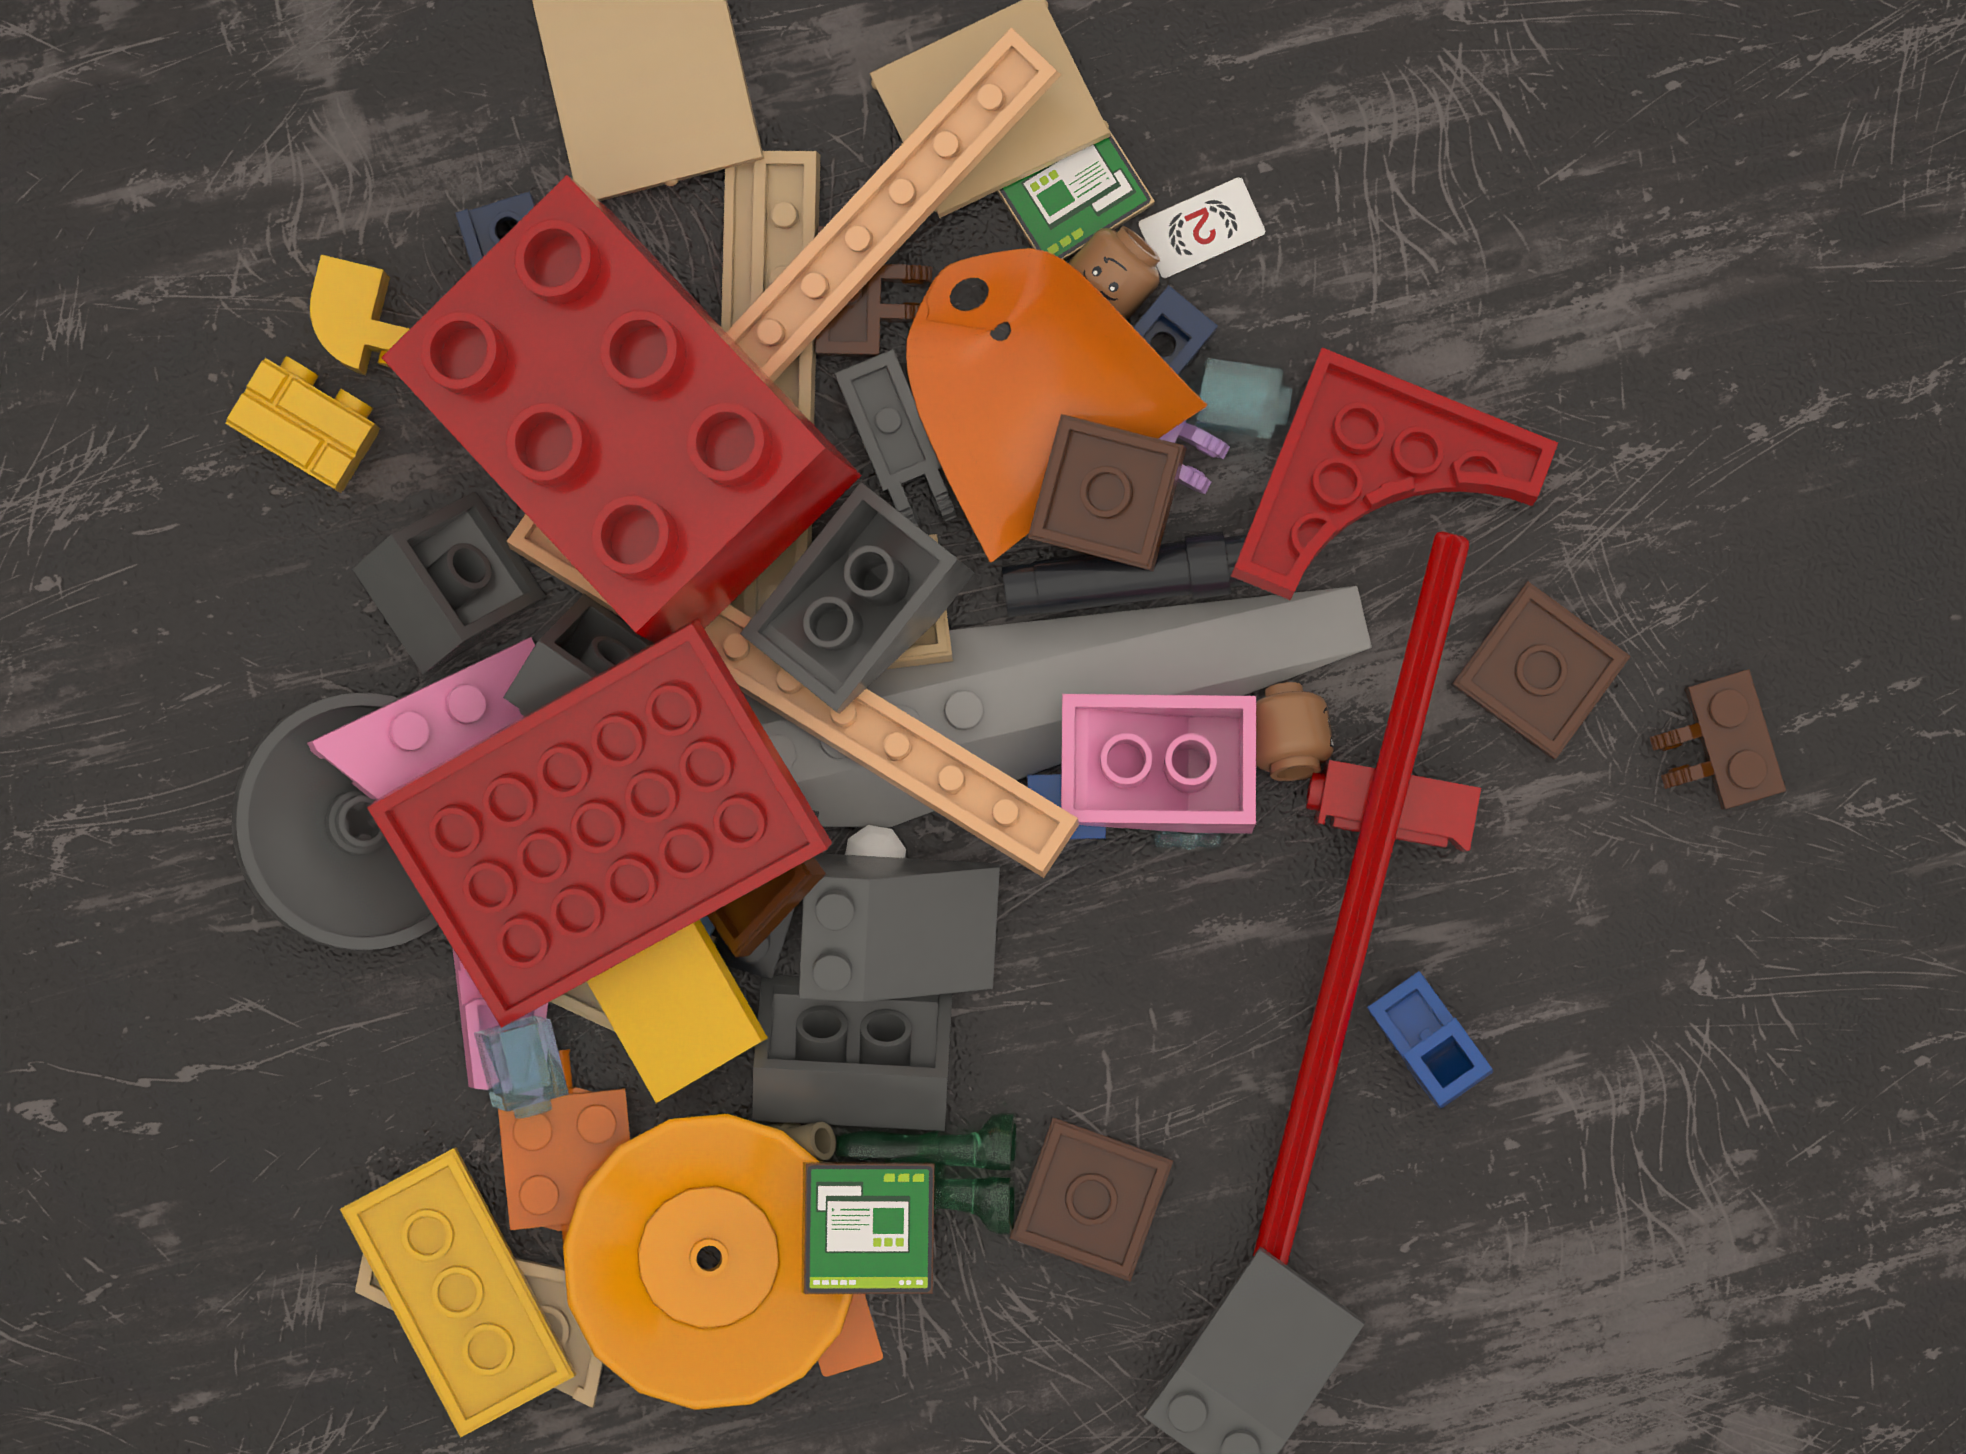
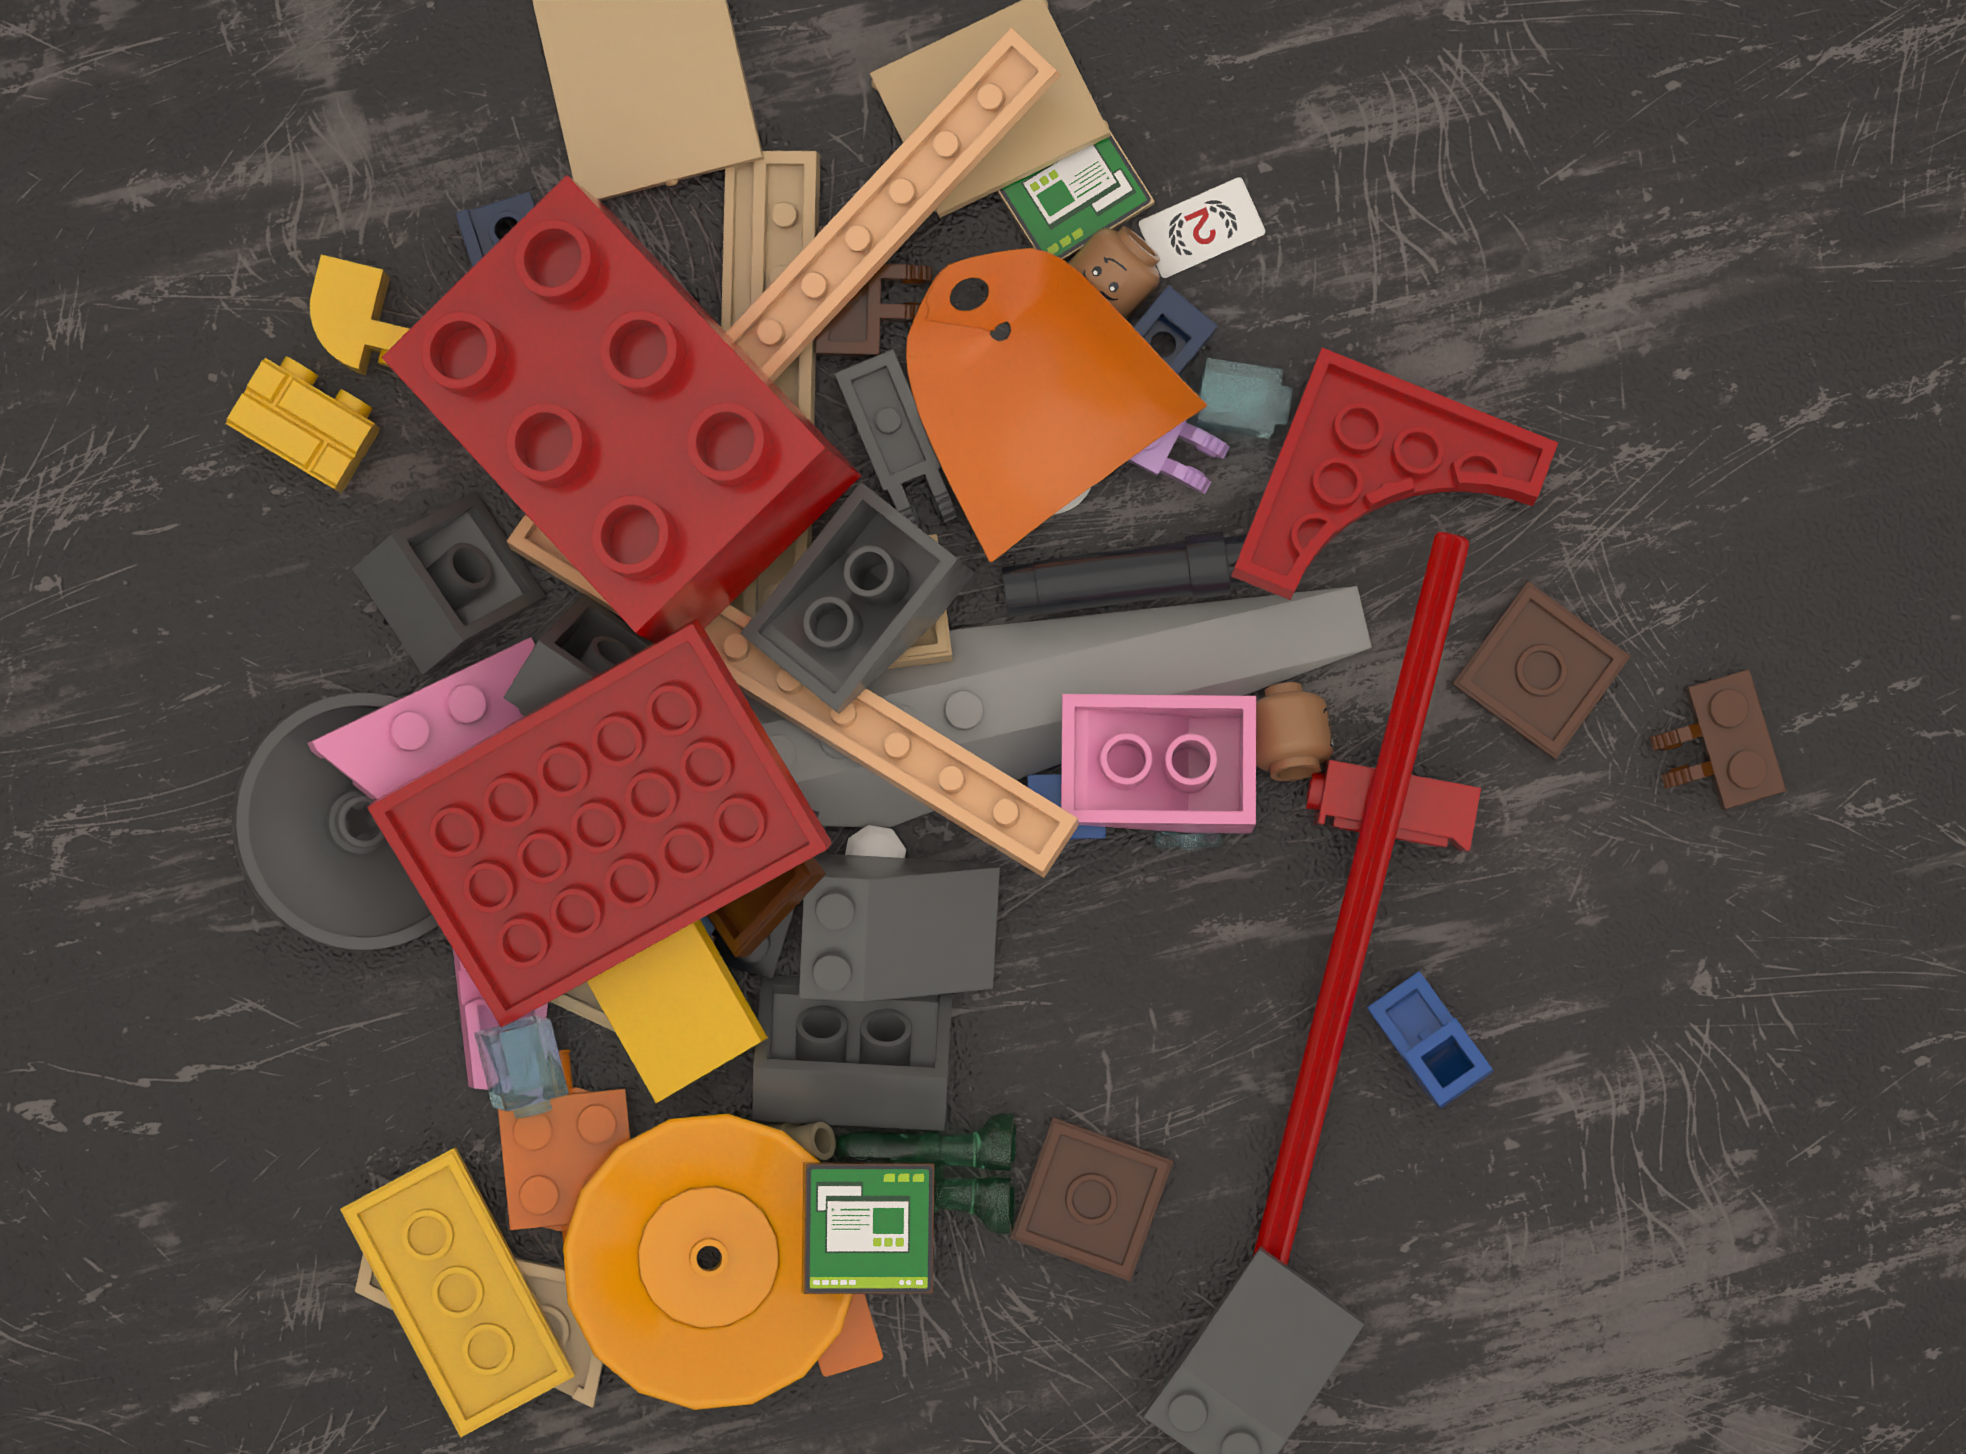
(1107, 492): reddish brown tile -> none

